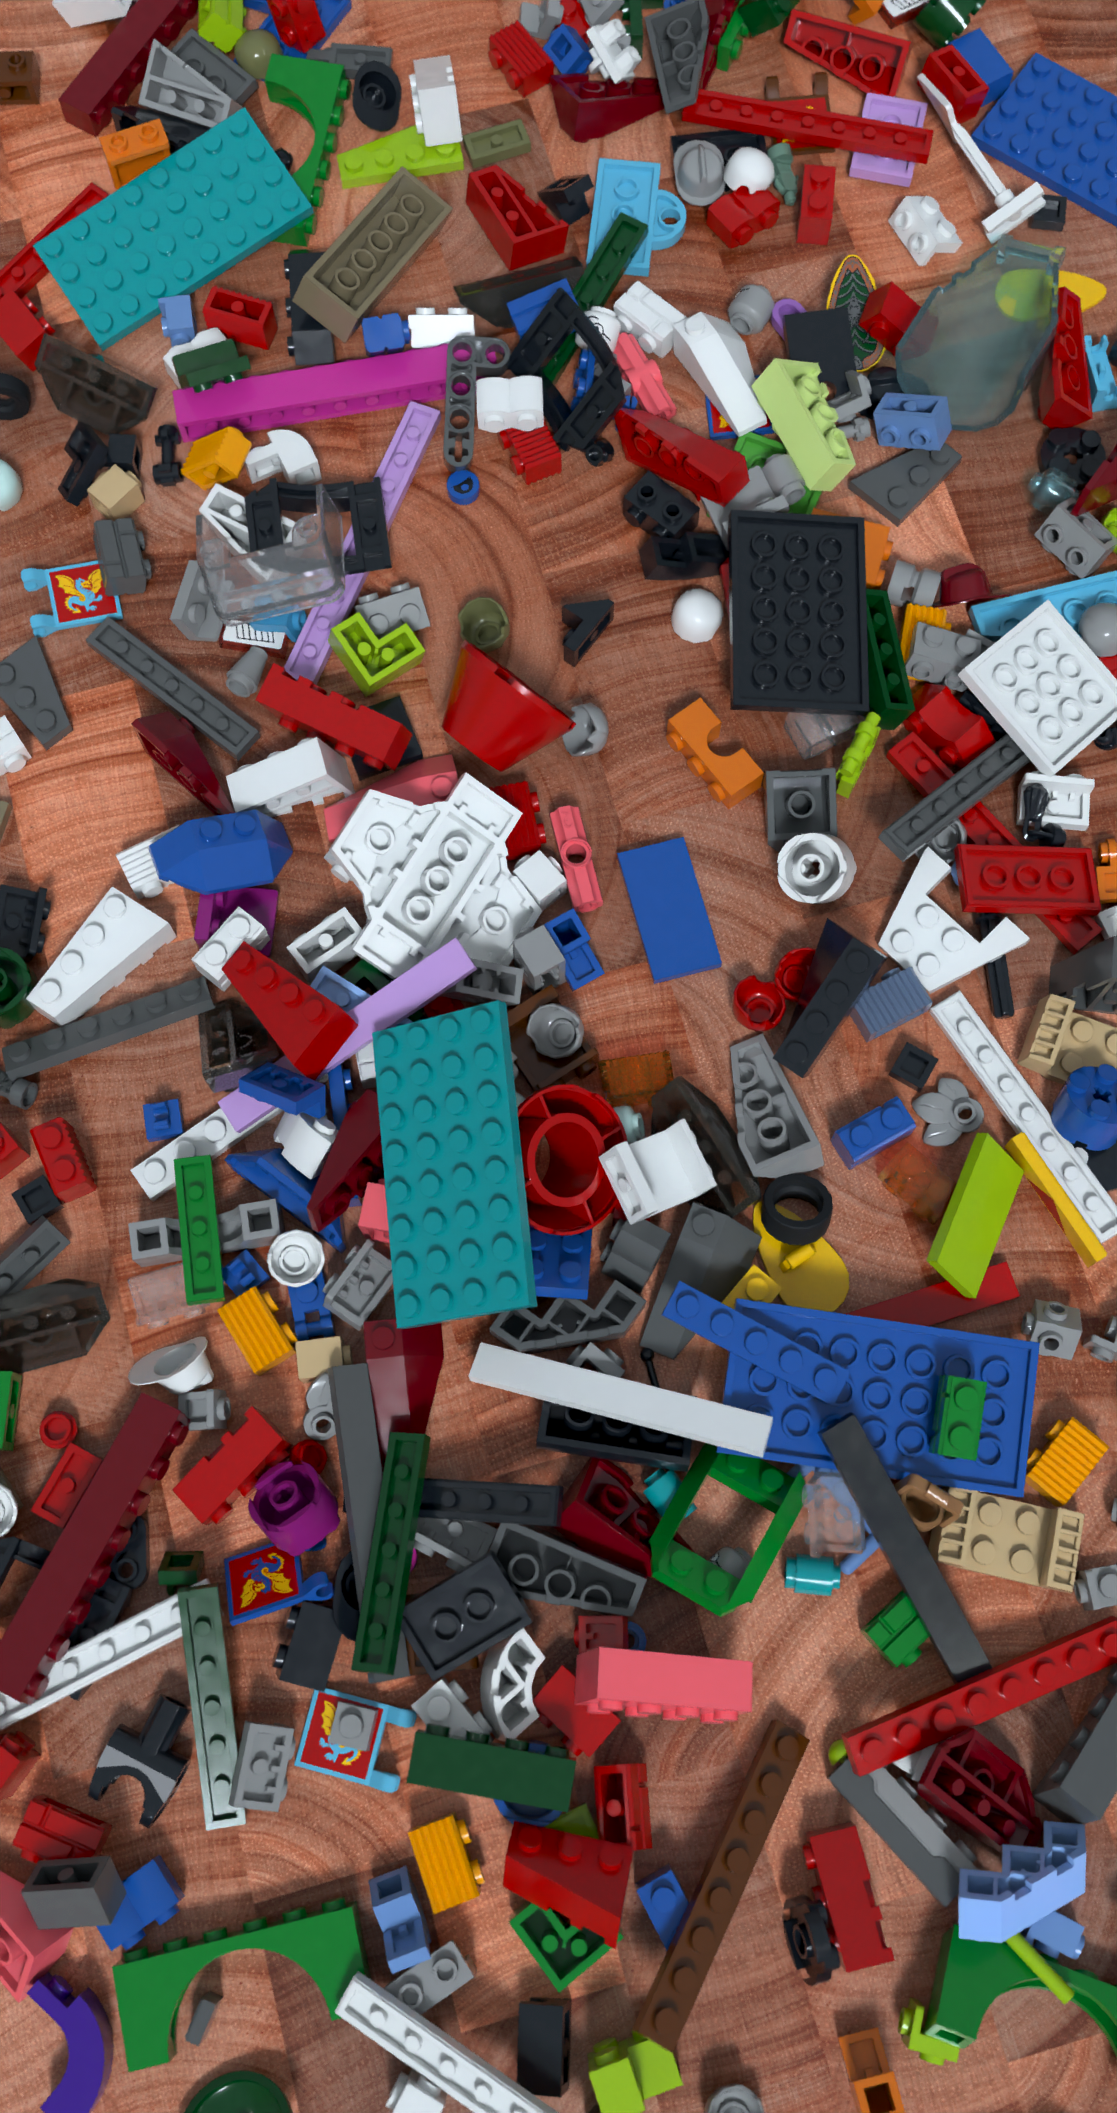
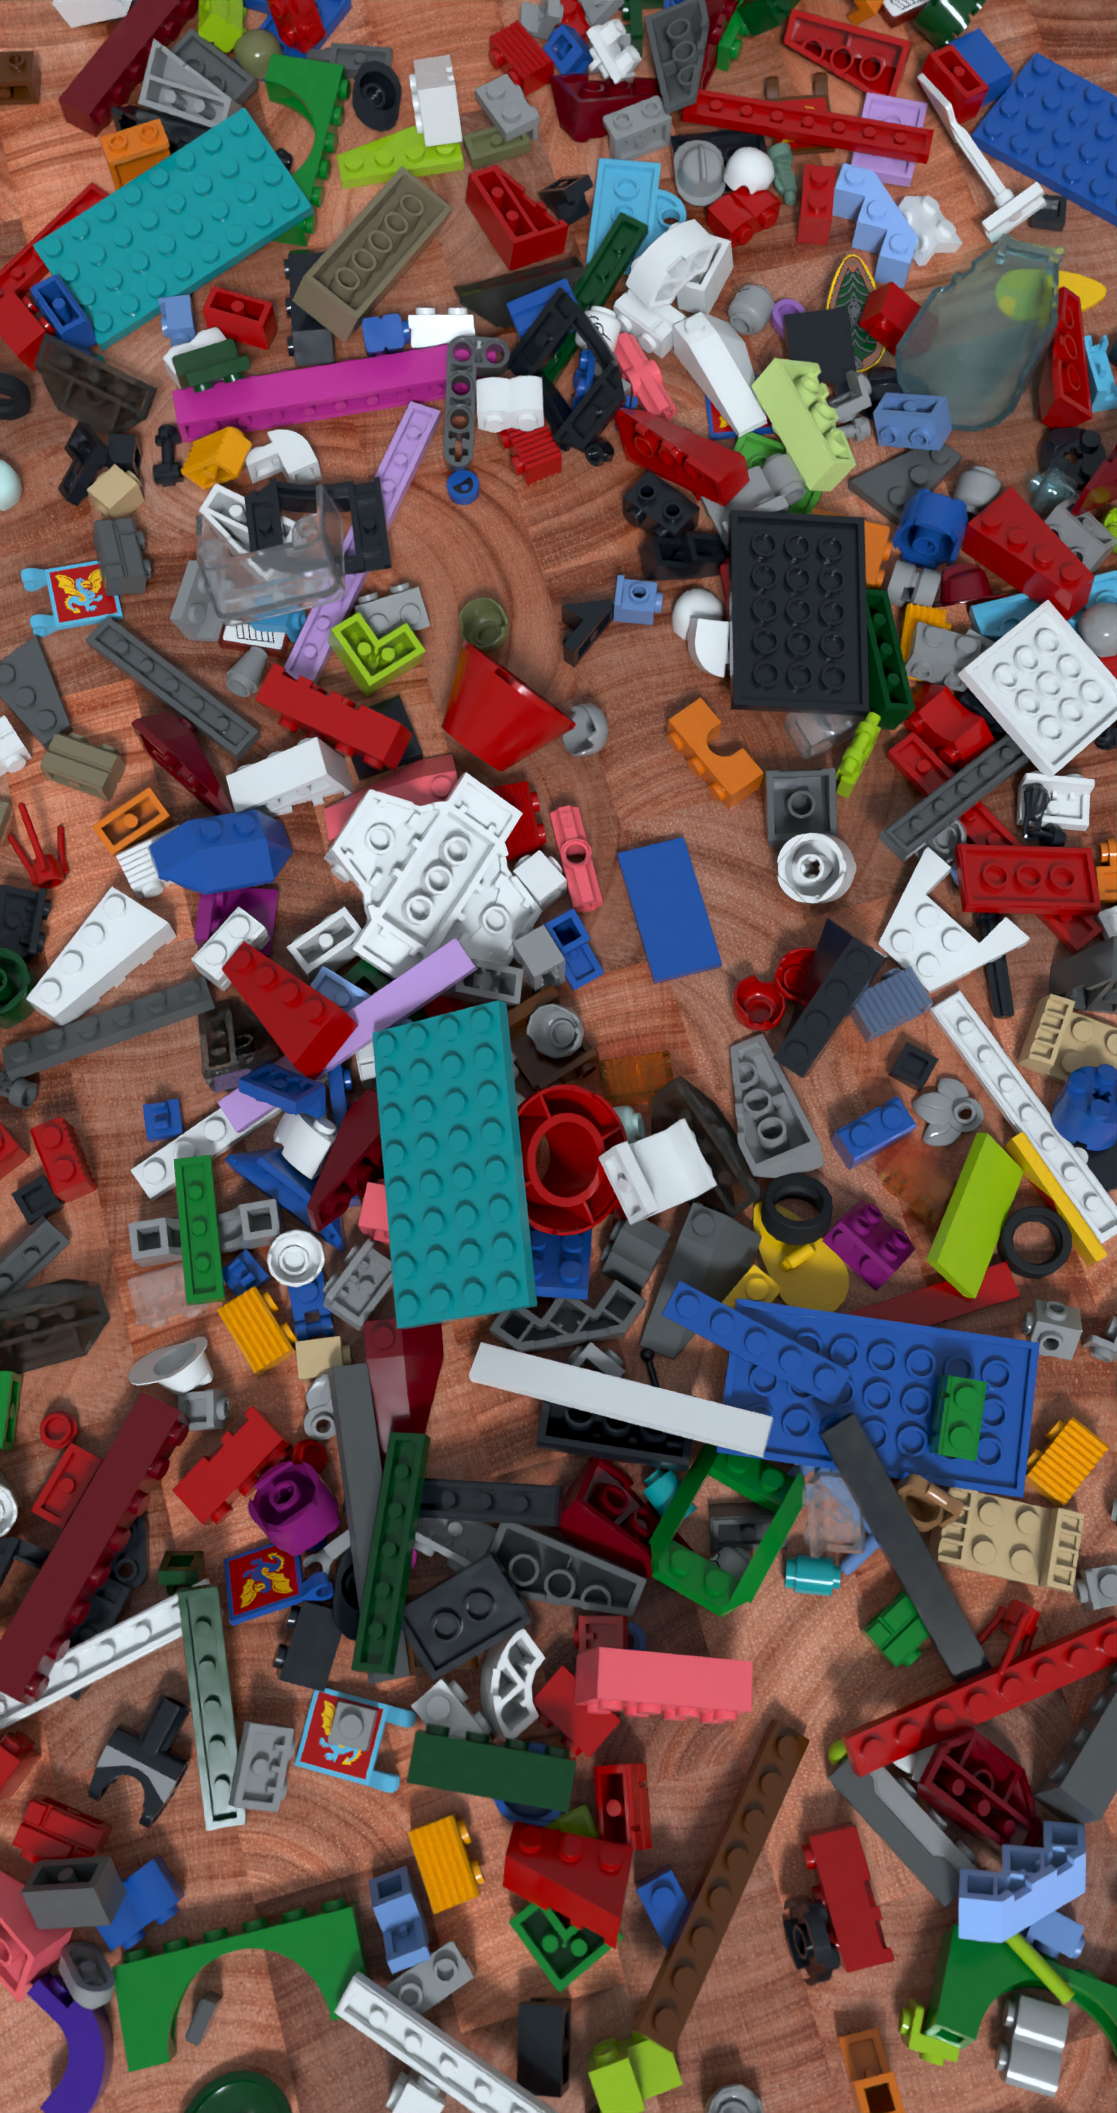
(46, 870): none -> red plant
(63, 312): none -> blue brick
(83, 765): none -> dark tan brick
(87, 1974): none -> light grey plate
(132, 822): none -> orange brick
(332, 1552): none -> light grey plate
(508, 109): none -> light grey bracket
(636, 601): none -> medium blue brick
(638, 129): none -> light grey bracket
(671, 263): none -> white brick
(703, 289): none -> white brick
(709, 645): none -> white brick
(738, 1525): none -> dark grey slope
(869, 1244): none -> magenta bracket
(879, 224): none -> light blue brick
(931, 529): none -> blue brick
(977, 489): none -> light grey head
(1019, 1623): none -> red plant
(1028, 554): none -> red wedge
(1032, 2043): none -> light grey brick
(1054, 1223): none -> black tyre

